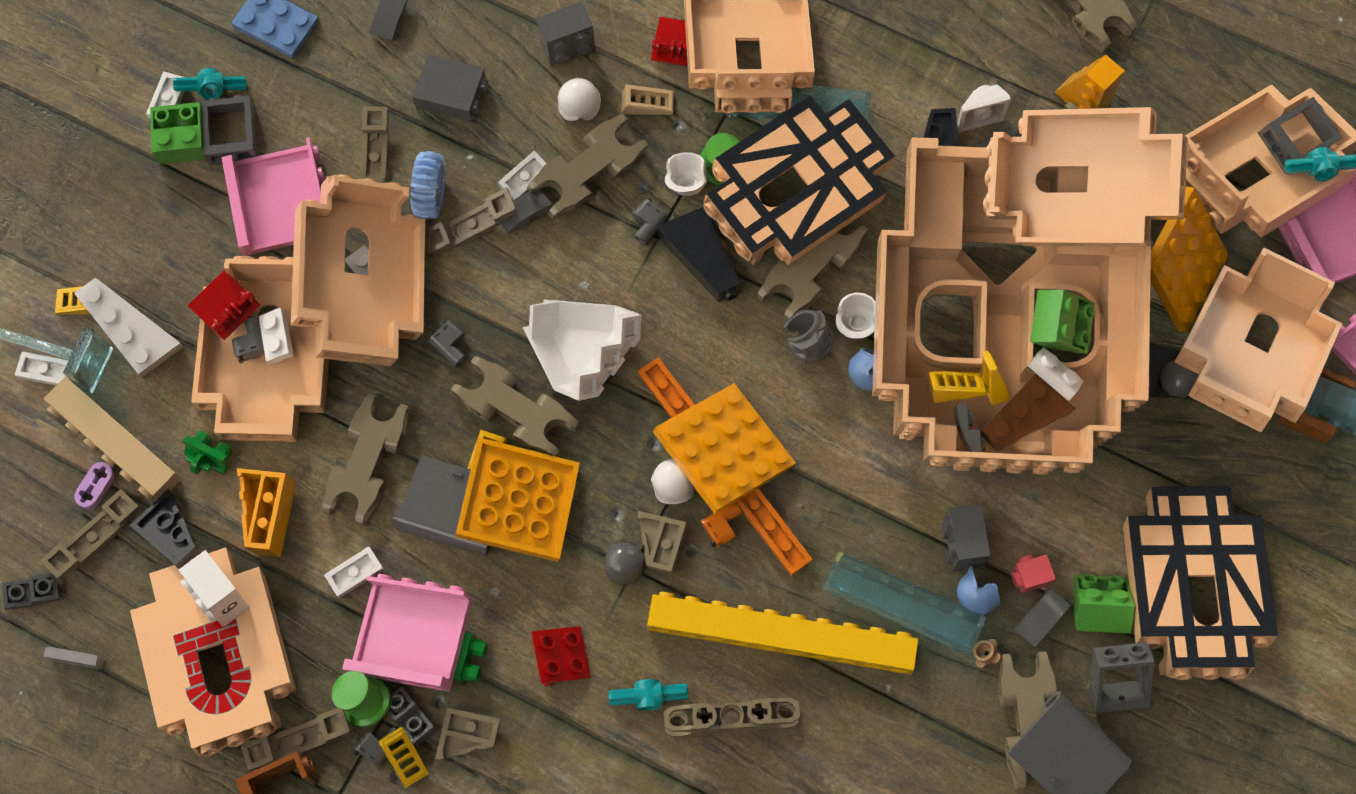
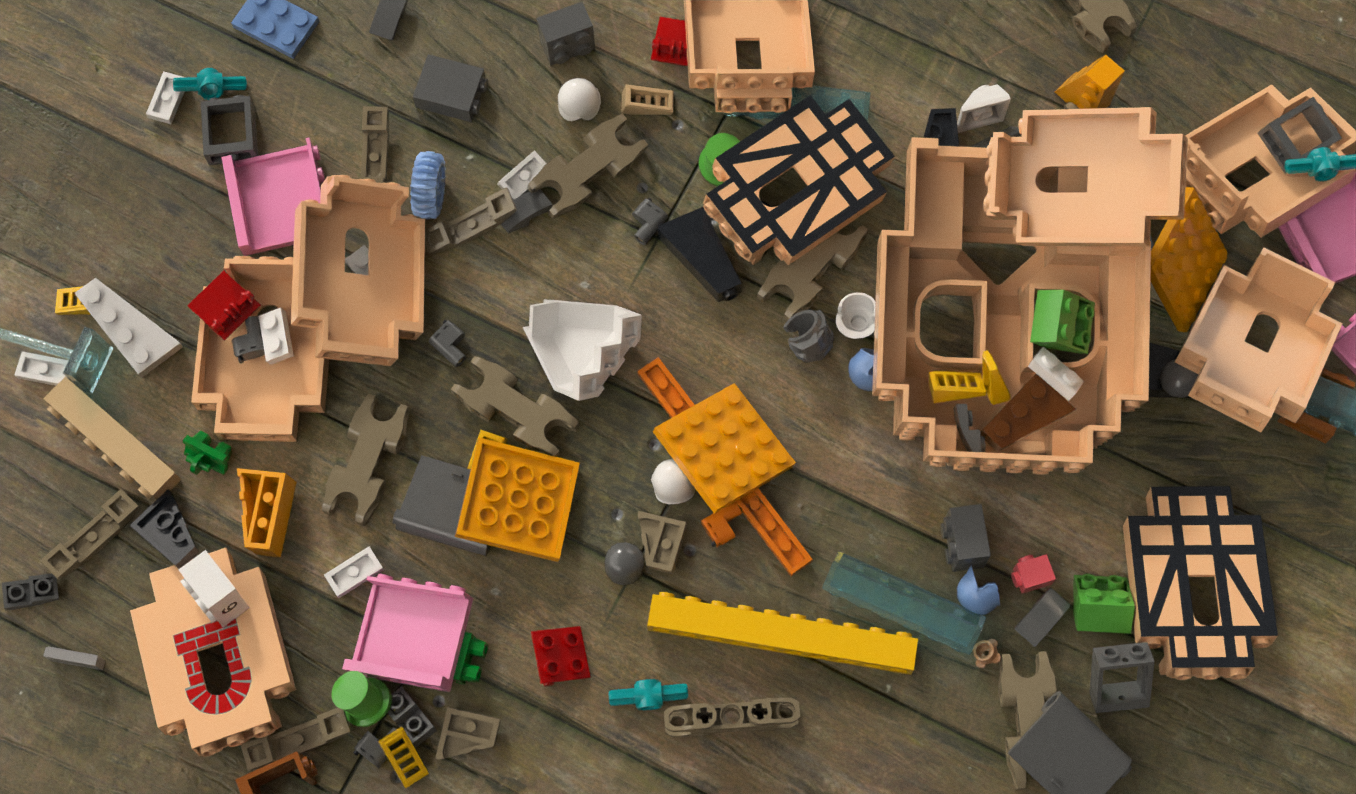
(94, 485): lavender beam -> none
(176, 133): bright green slope -> none
(686, 173): white helmet -> none

